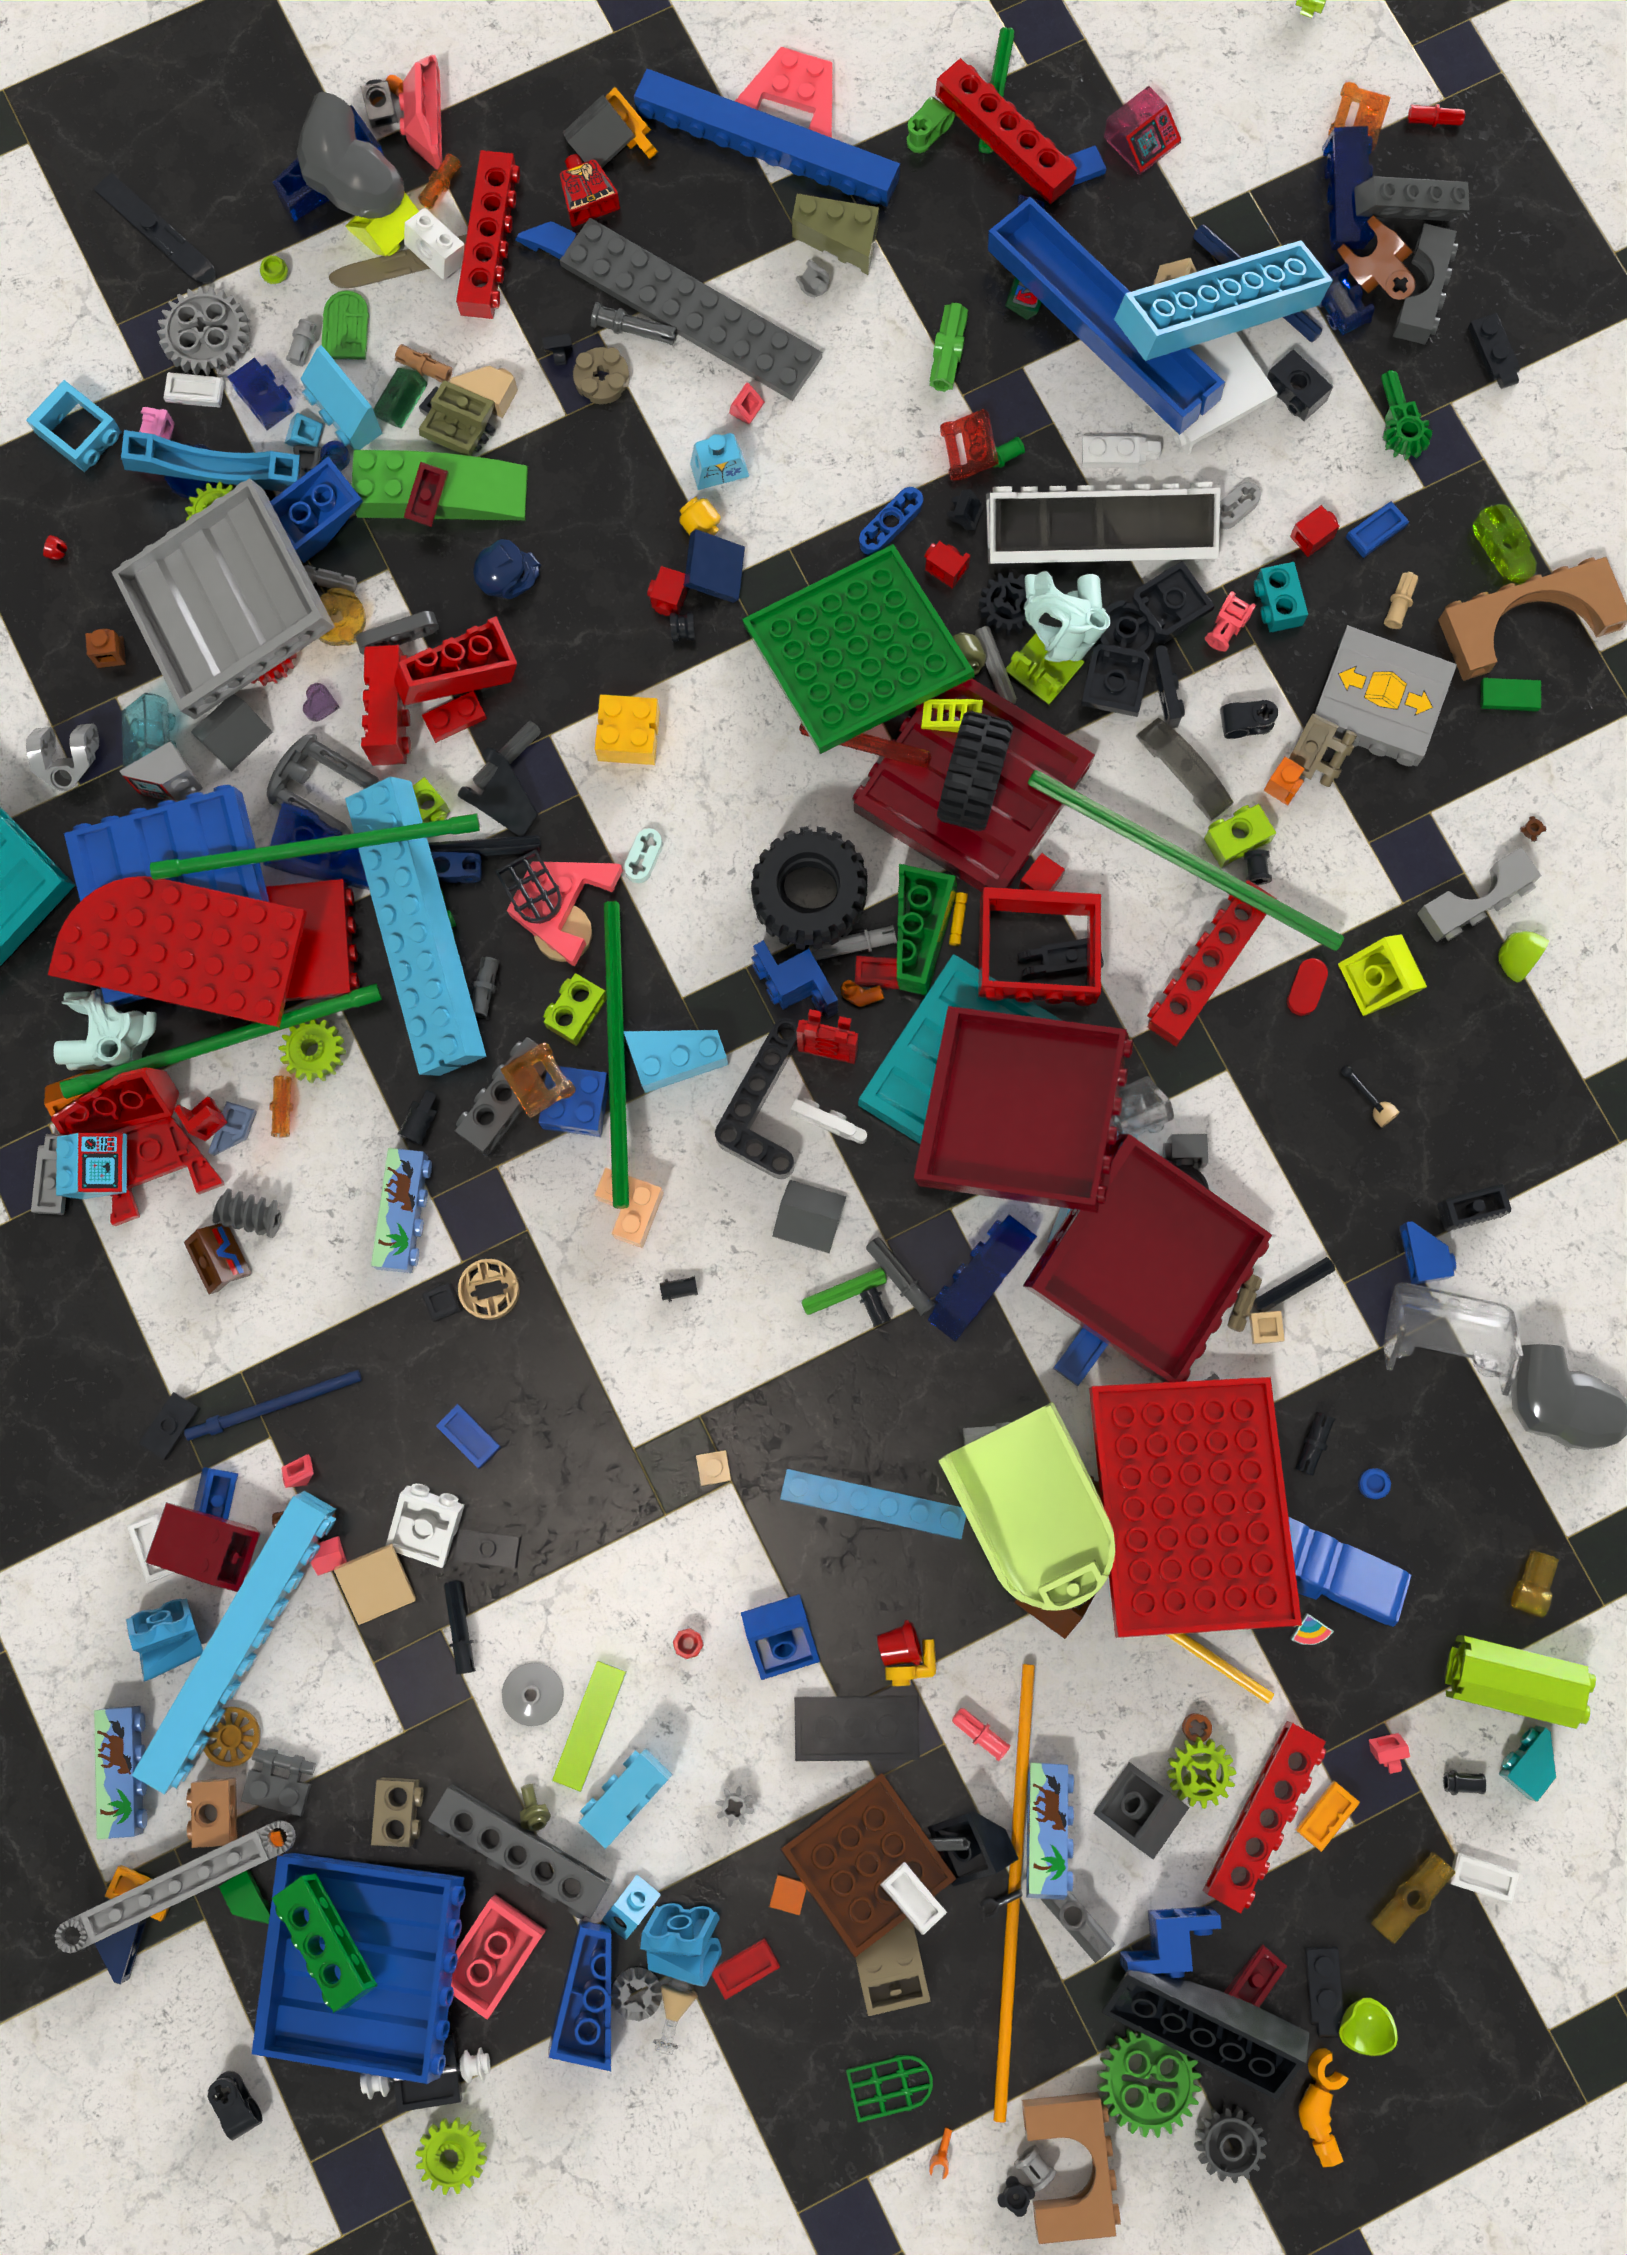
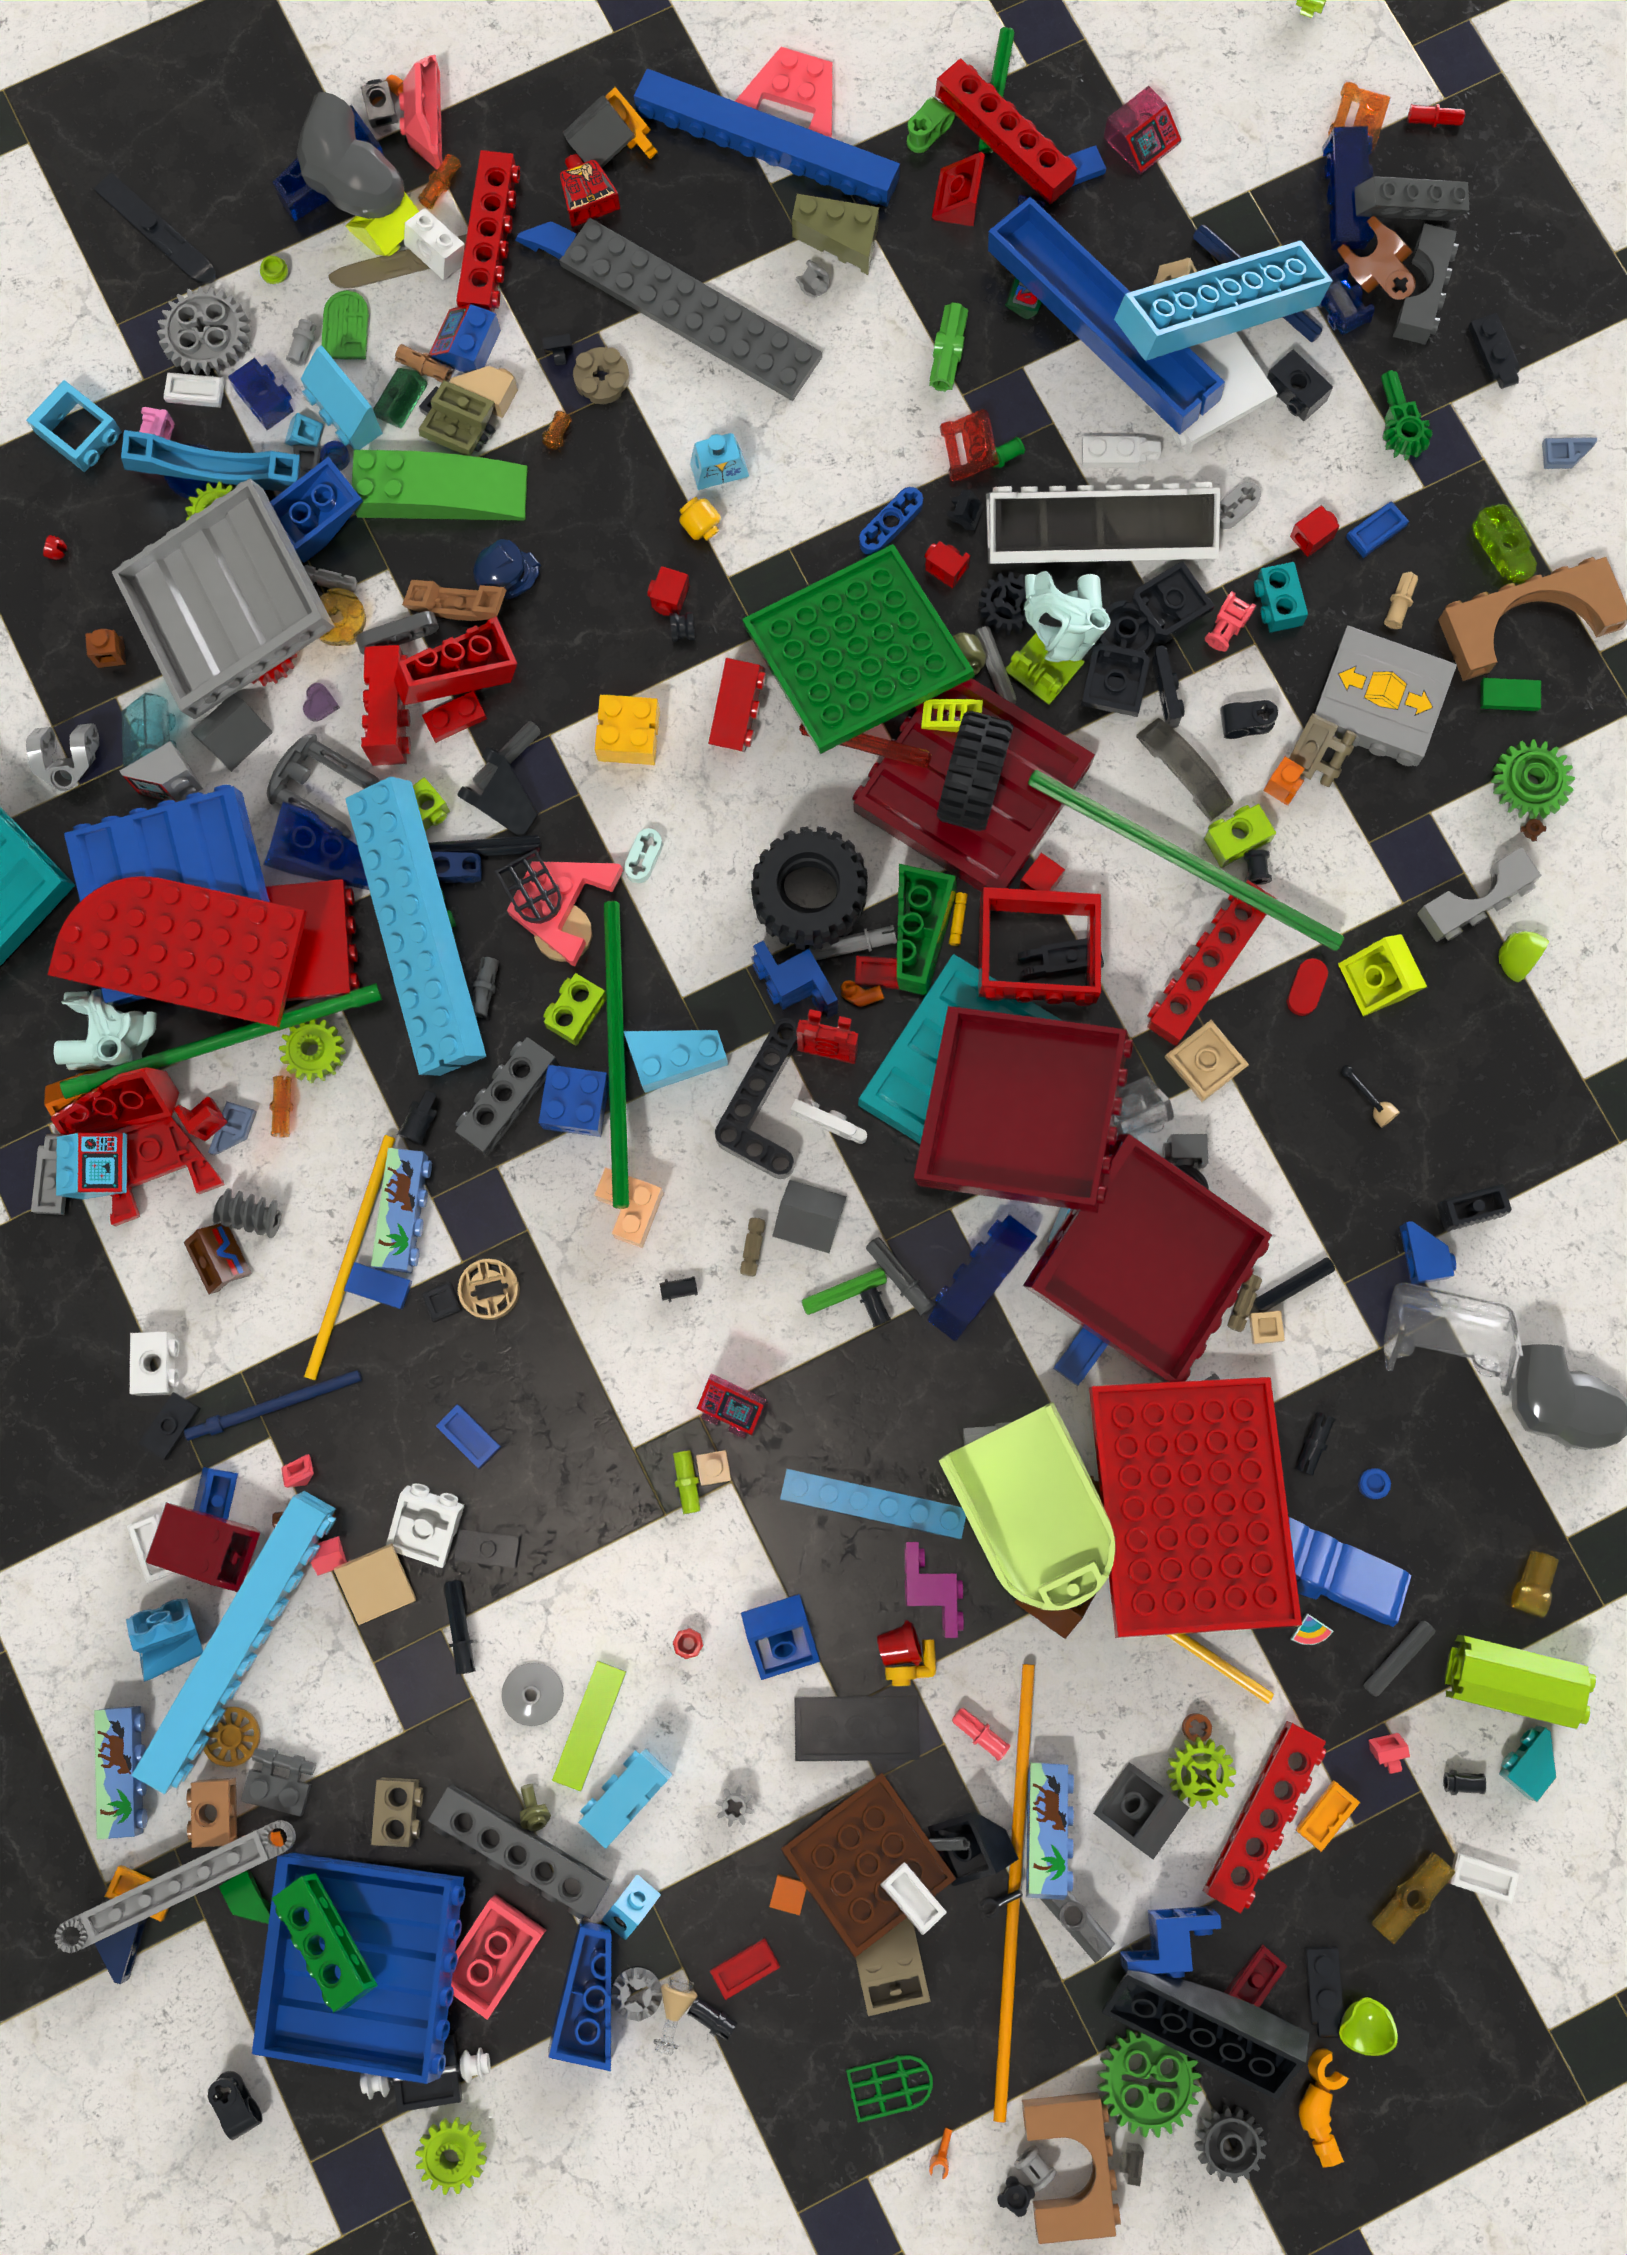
(142, 1350): none -> white brick
(178, 867): green piece -> none
(349, 1259): none -> yellow piece
(378, 1286): none -> blue tile
(426, 494): dark red slope -> none
(453, 602): none -> medium nougat slope
(466, 338): none -> blue slope
(529, 1085): clear orange plate -> none
(553, 436): none -> clear orange pin
(621, 322): dark grey pin -> none
(681, 1943): dark azure piece -> none
(686, 1482): none -> lime pin
(712, 2019): none -> black pin
(714, 566): dark blue tile -> none
(732, 1406): none -> slope
(737, 705): none -> red wedge
(746, 404): coral slope -> none
(752, 1247): none -> dark tan axle
(933, 1590): none -> magenta bracket
(959, 191): none -> red slope
(1131, 2163): none -> clear smoke plate
(1206, 1060): none -> tan tile
(1399, 1658): none -> dark grey axle
(1545, 767): none -> bright green gear
(1565, 452): none -> sand blue tile

